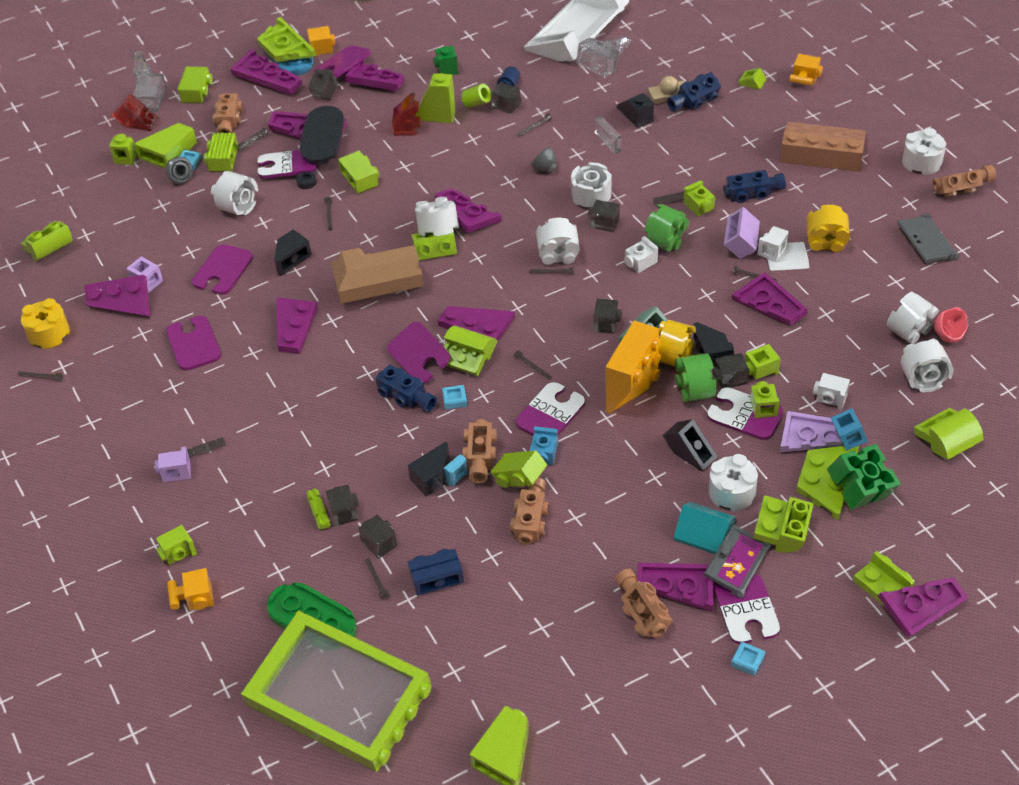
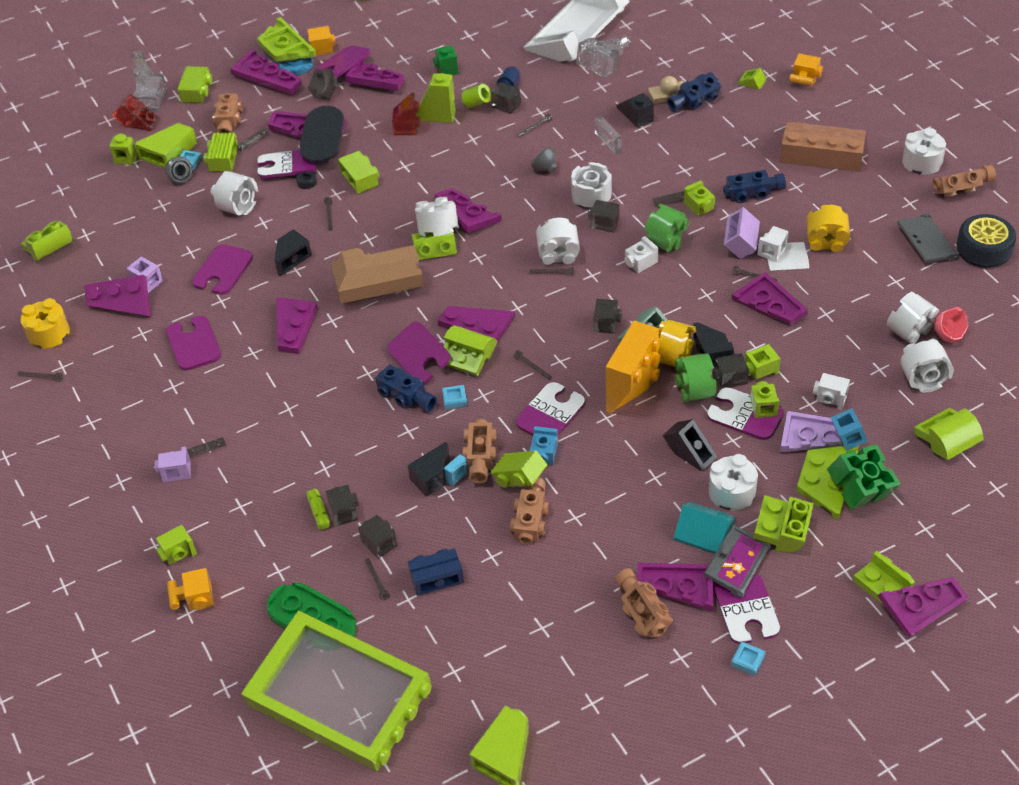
(986, 240): none -> black wheel

